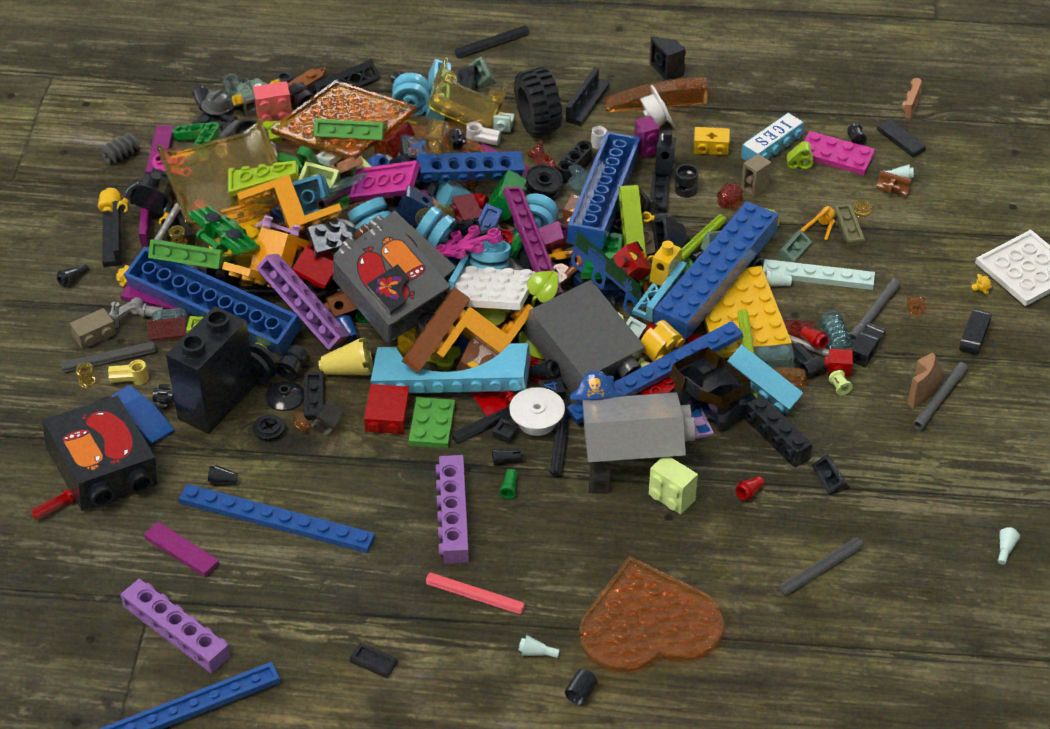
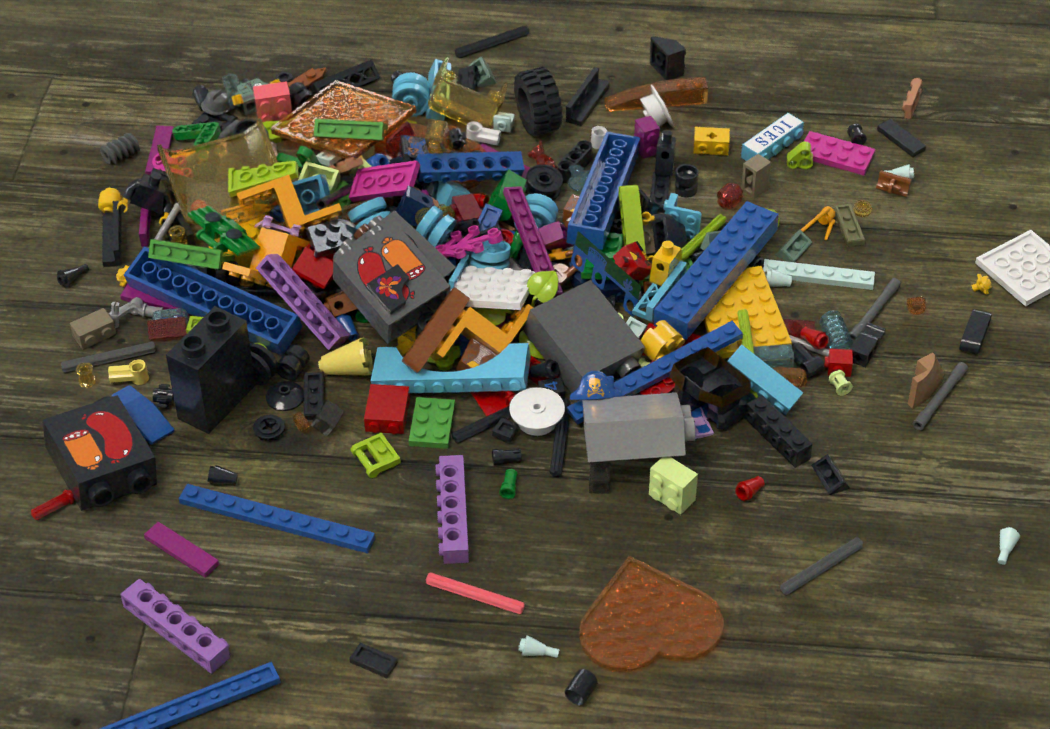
(347, 182): clear light blue piece -> none
(381, 452): none -> lime plate
(689, 218): none -> medium azure bracket

